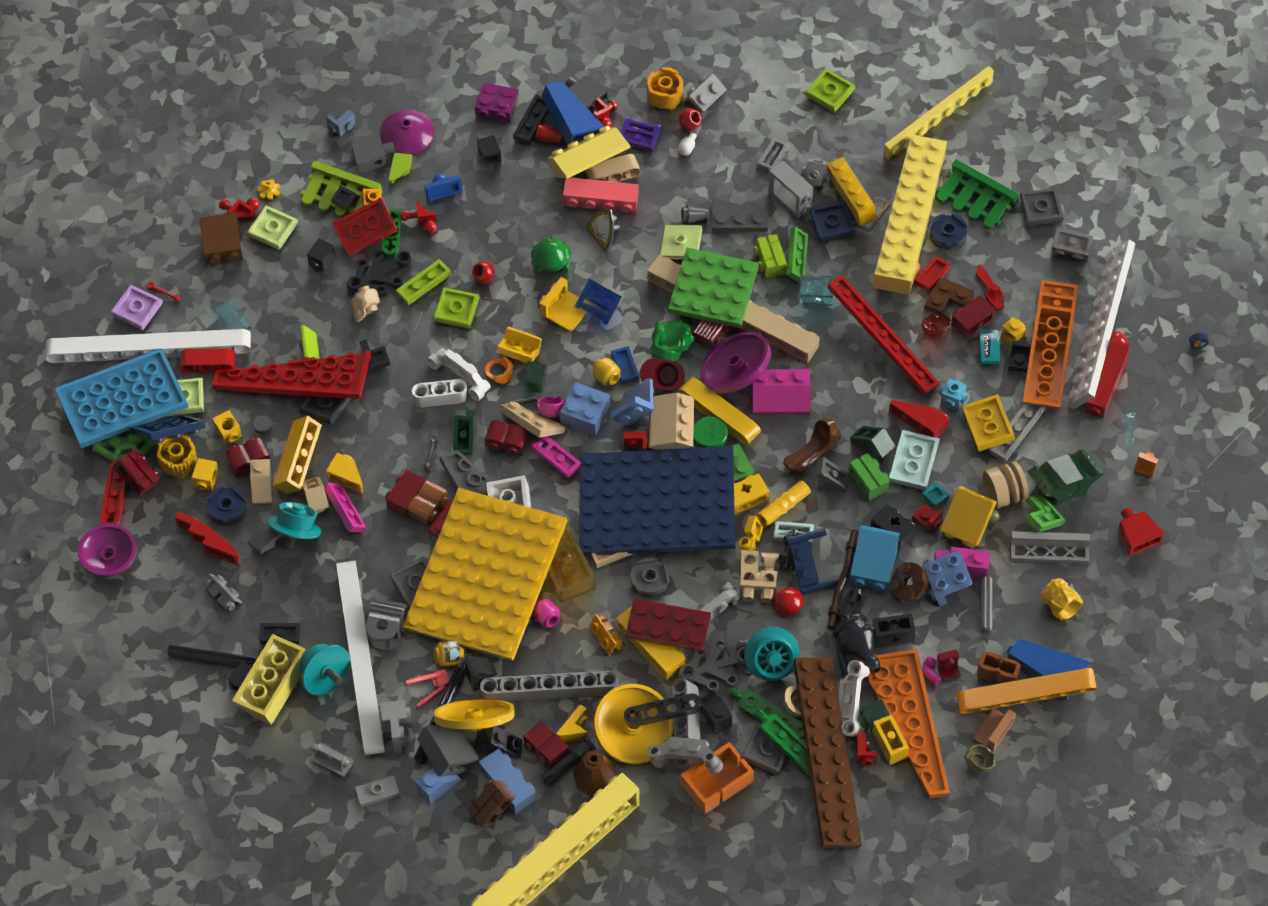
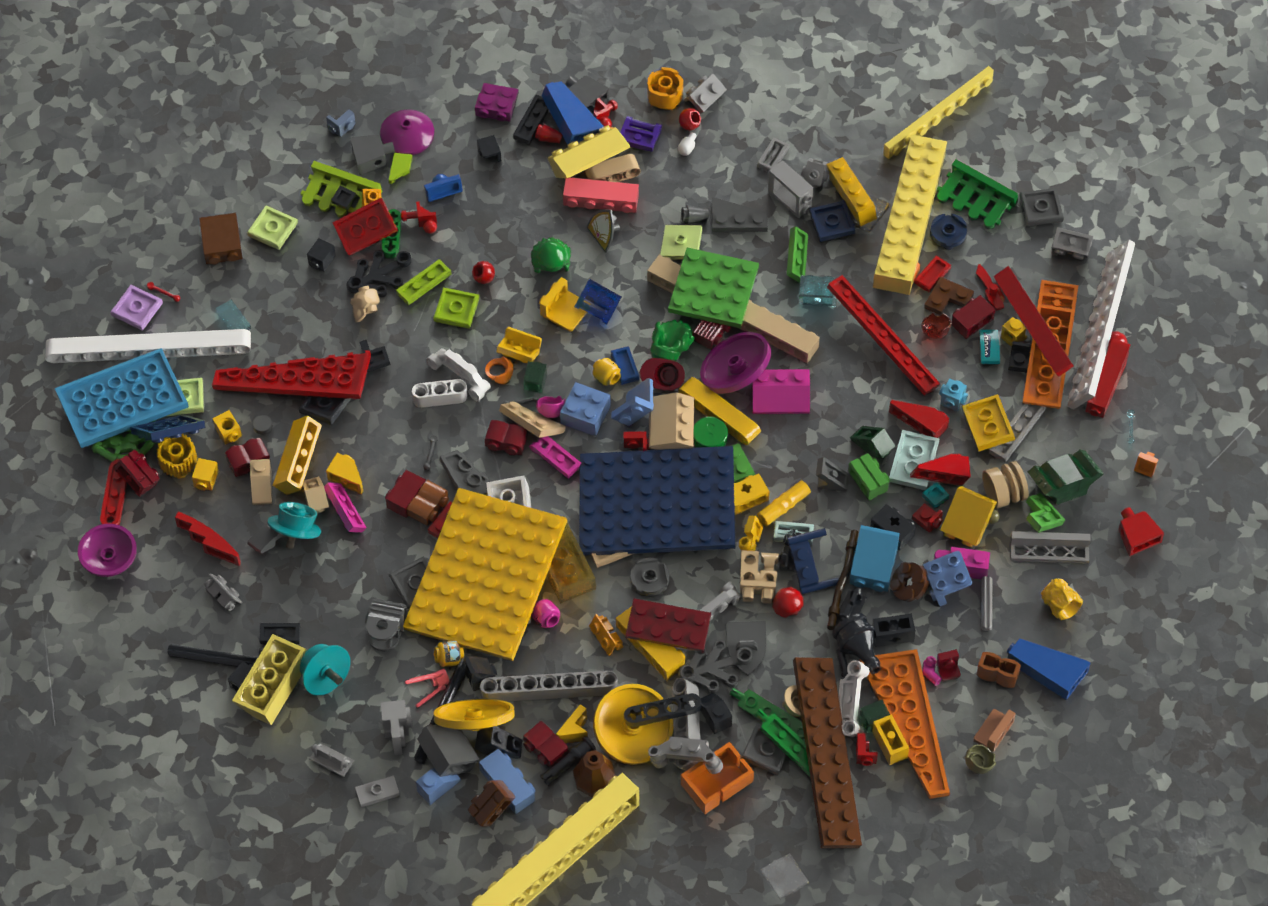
(206, 360): red beam -> none
(226, 515): dark blue plate -> none
(241, 208): red piece -> none
(268, 189): yellow plant -> none
(309, 342): lime slope -> none
(360, 658): white beam -> none
(464, 430): dark green slope -> none
(770, 256): lime brick -> none
(771, 653): teal piece -> none
(784, 876): none -> clear piece
(822, 440): reddish brown hair -> none
(830, 90): lime plate -> none
(946, 469): none -> red slope
(1026, 690): light orange beam -> none
(1033, 321): none -> red tile
(1198, 340): dark blue tile -> none

